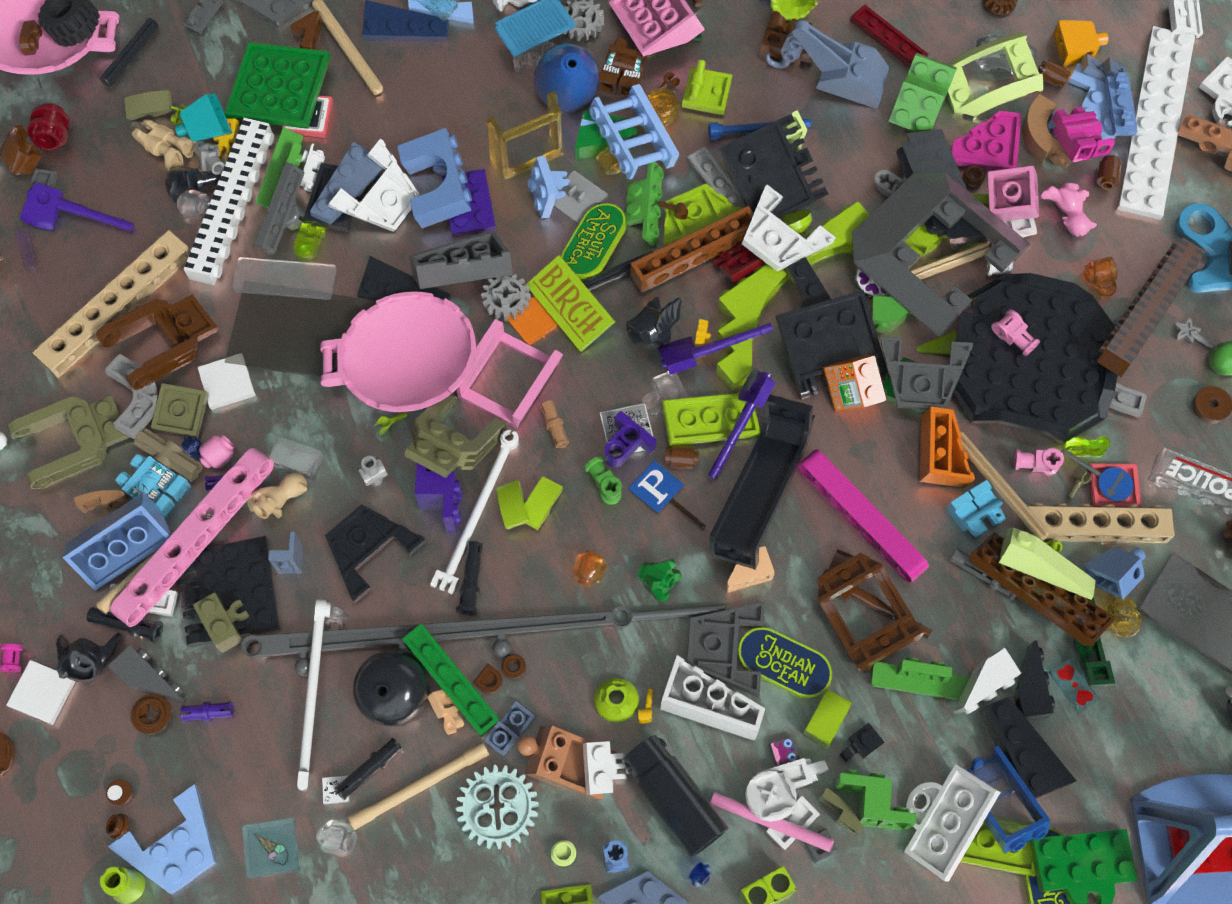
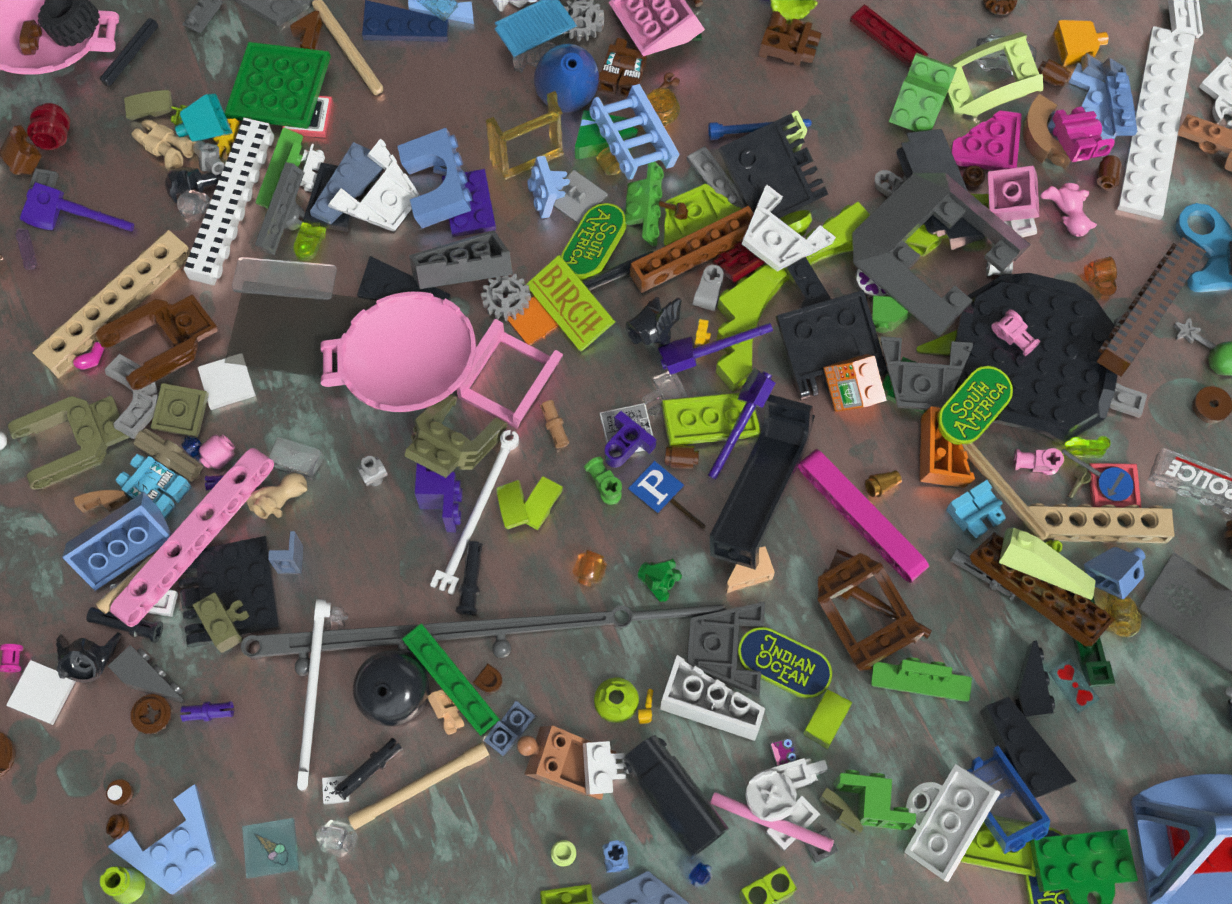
(89, 359): none -> dark pink arm
(360, 538): black wing -> none
(387, 422): lime hand -> none
(507, 661): reddish brown plate -> none
(519, 805): light aqua gear -> none
(706, 89): lime plate -> none
(709, 290): none -> light grey piece
(845, 69): sand blue slope -> none
(863, 742): black plate -> none
(881, 483): none -> pearl gold cone
(951, 260): tan axle -> none
(974, 405): none -> tile
(987, 676): white slope -> none

